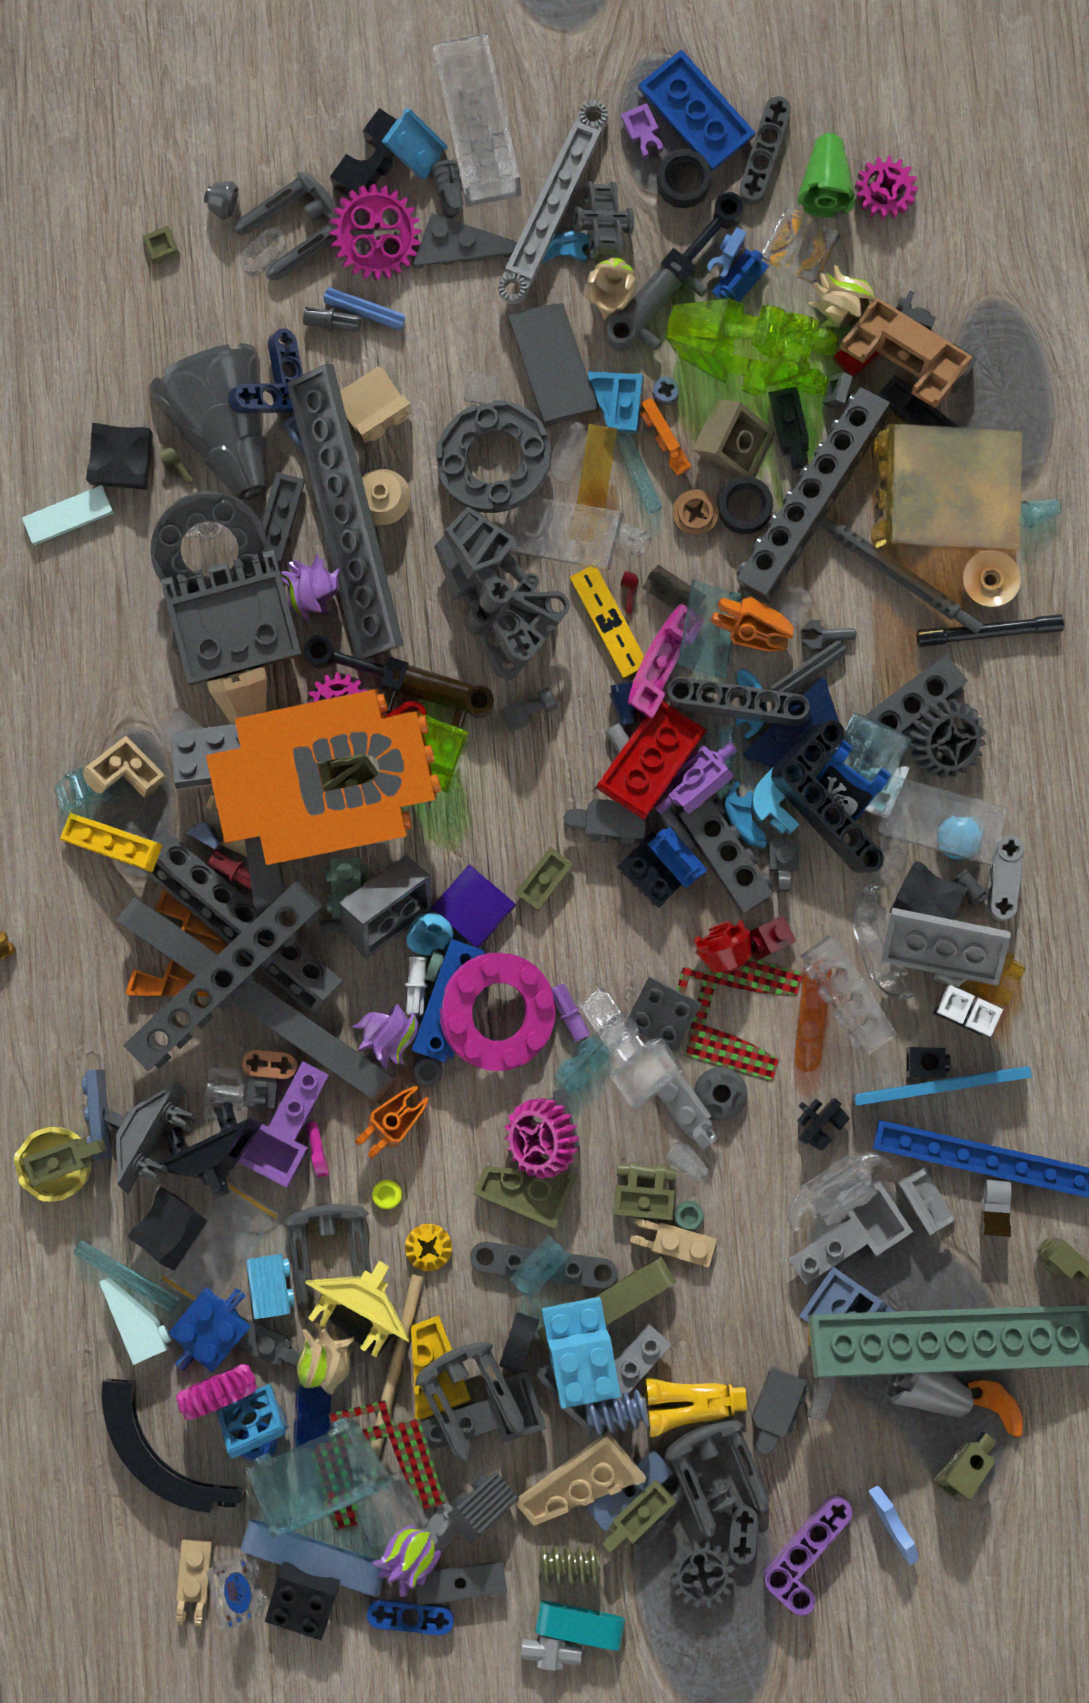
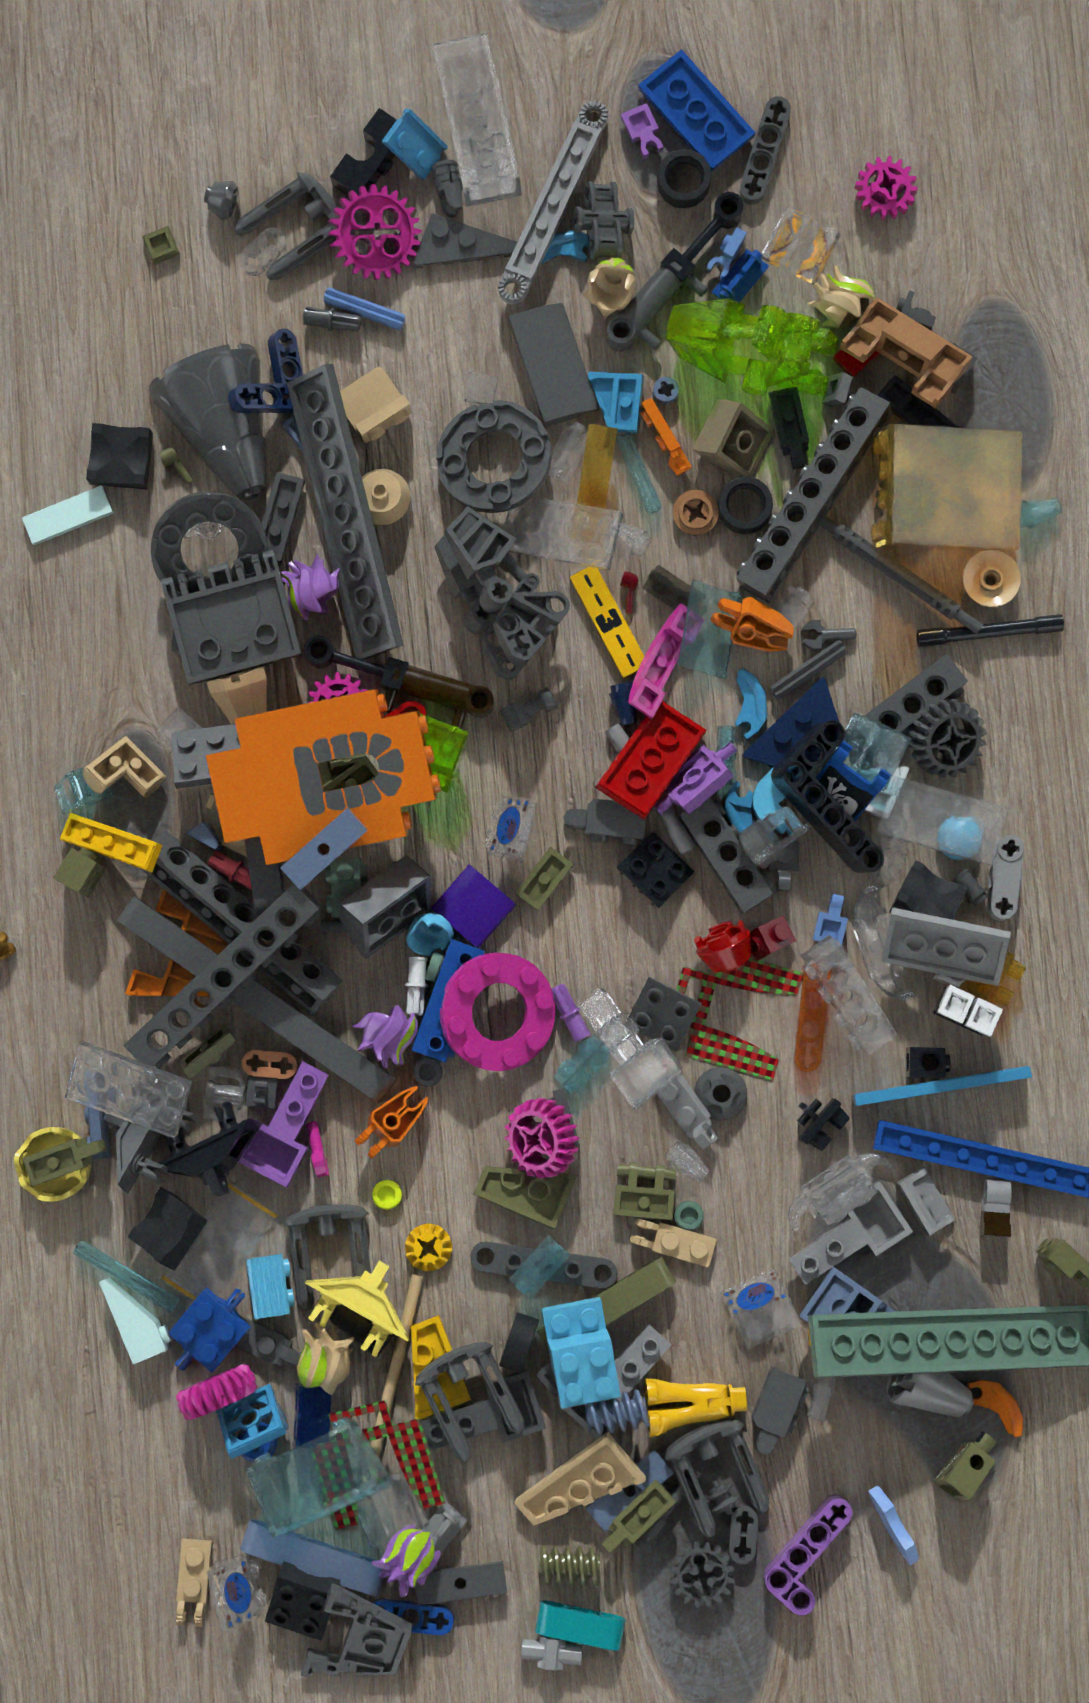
(80, 871): none -> olive brick
(128, 1089): none -> clear plate
(146, 1465): black arch -> none
(208, 1051): none -> olive plate
(311, 861): none -> sand blue tile
(371, 1643): none -> dark grey wing
(482, 1506): dark grey brick -> none
(512, 828): none -> clear slope
(677, 857): blue hinge -> none
(728, 692): dark grey beam -> none
(761, 841): none -> clear piece
(761, 1309): none -> clear slope
(827, 179): bright green cone -> none
(831, 922): none -> medium blue plate

